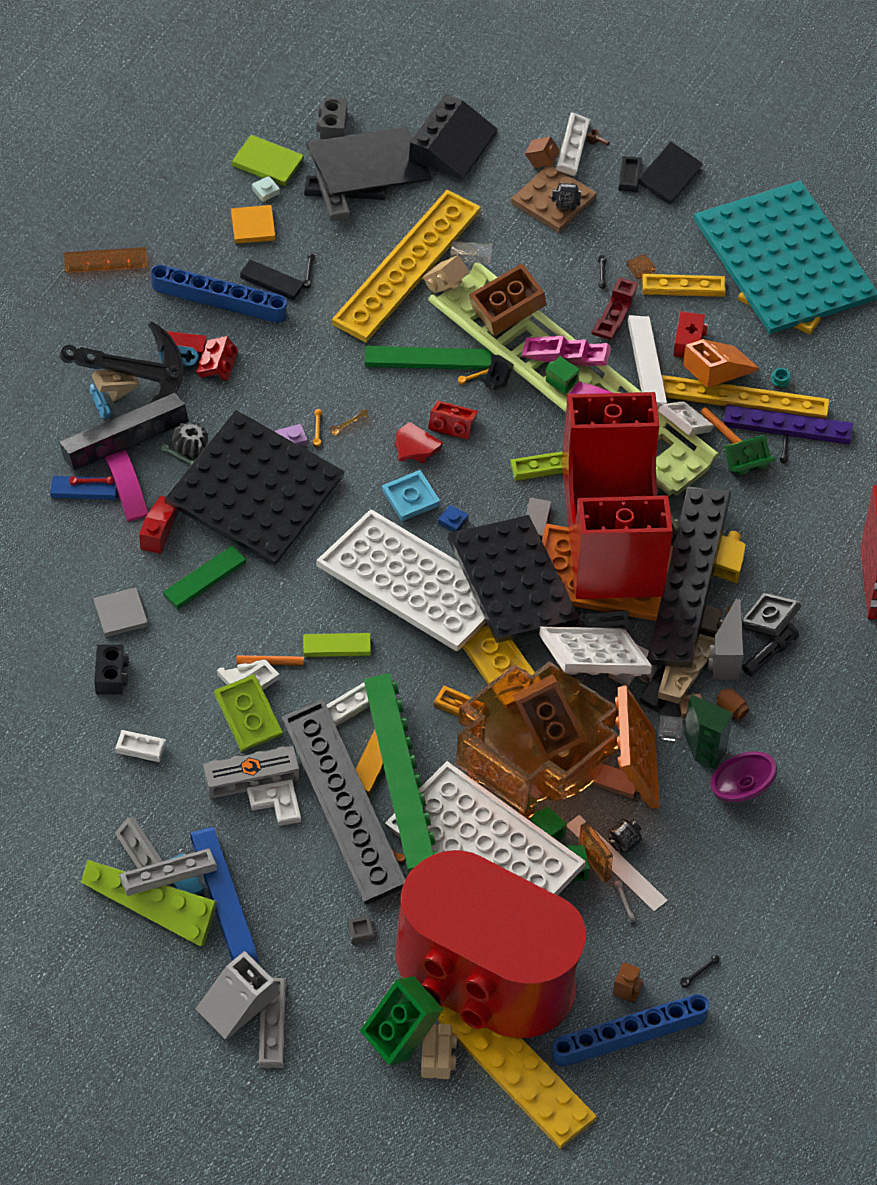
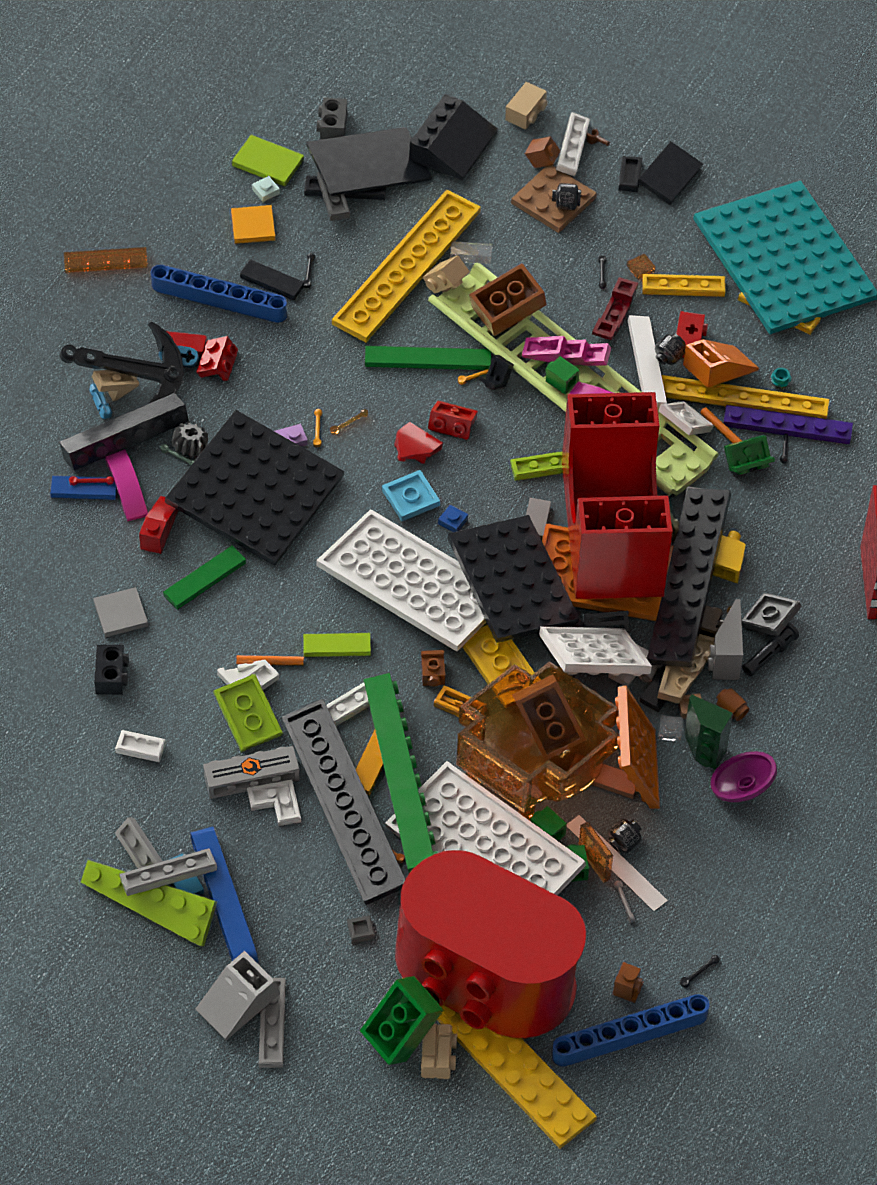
(433, 668): none -> dark orange brick
(526, 105): none -> tan brick
(670, 349): none -> black head

